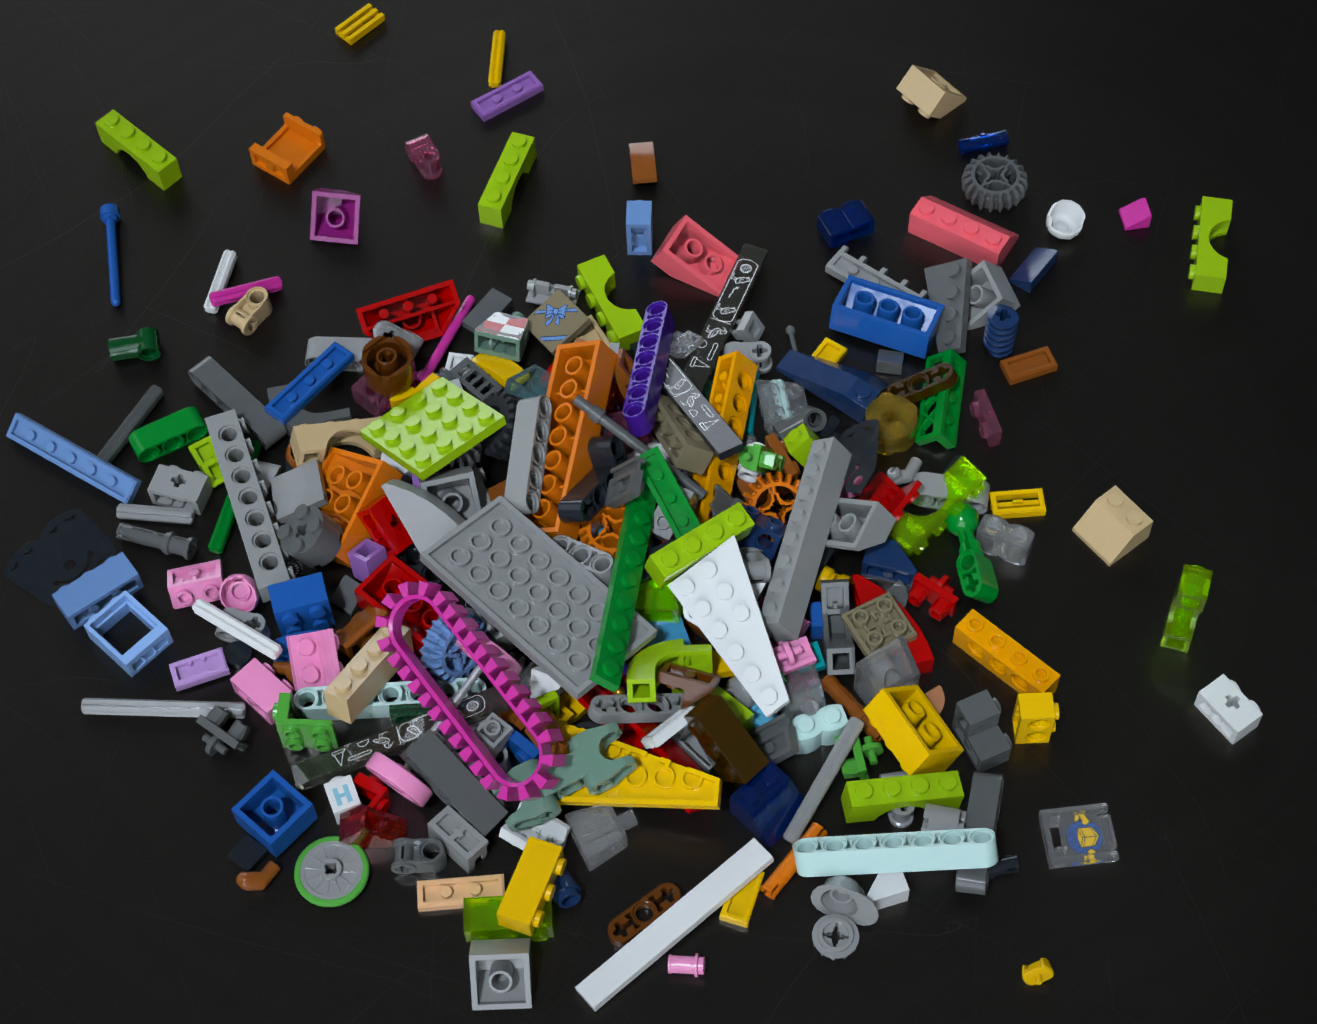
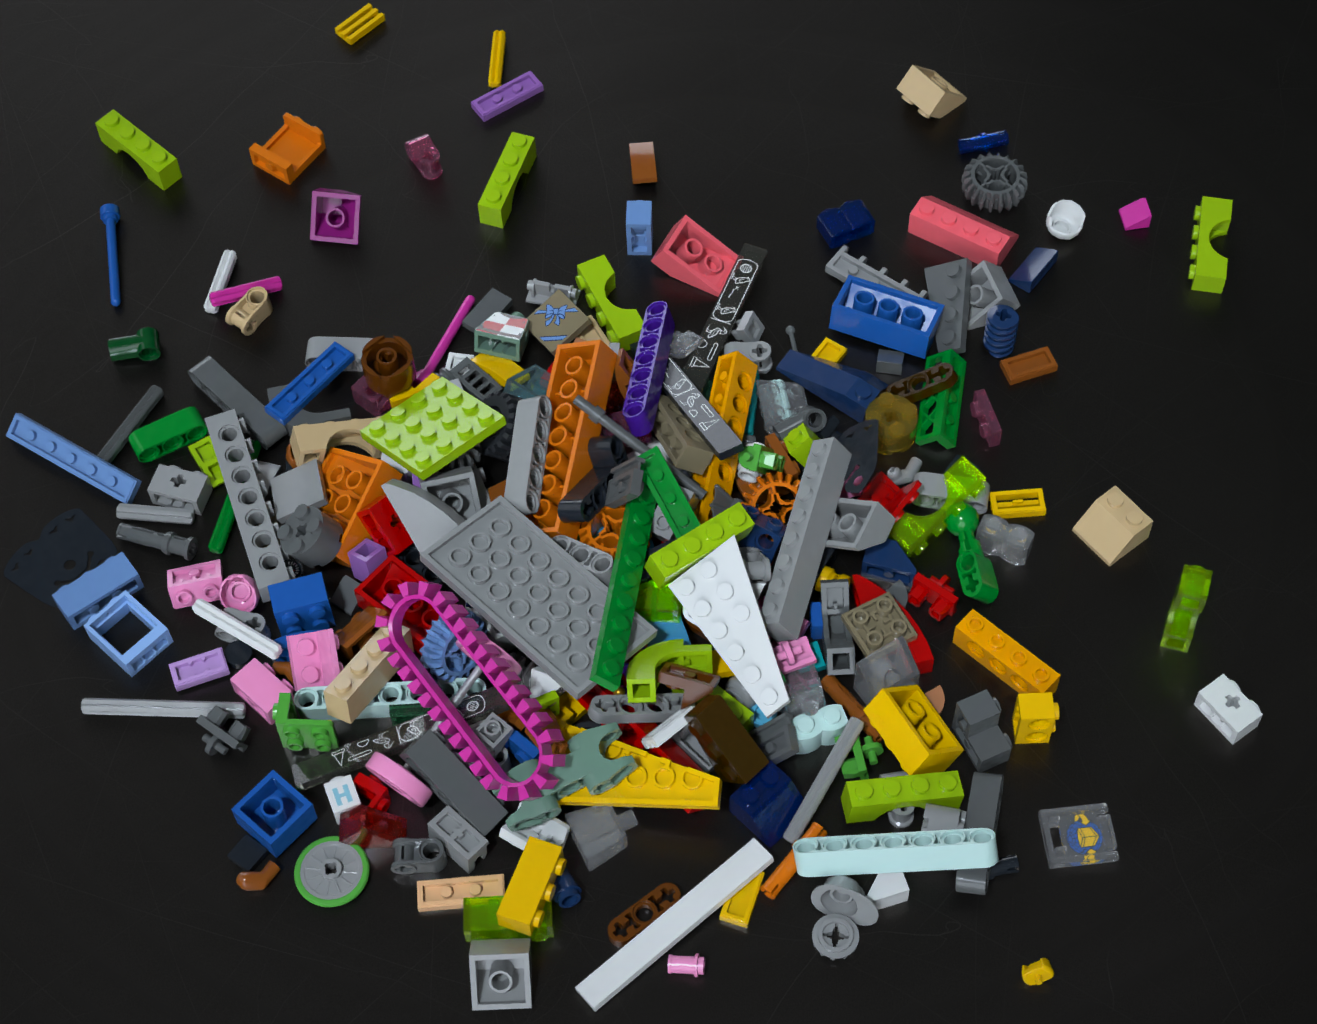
(385, 326): light grey piece -> none
(422, 311): red wedge -> none

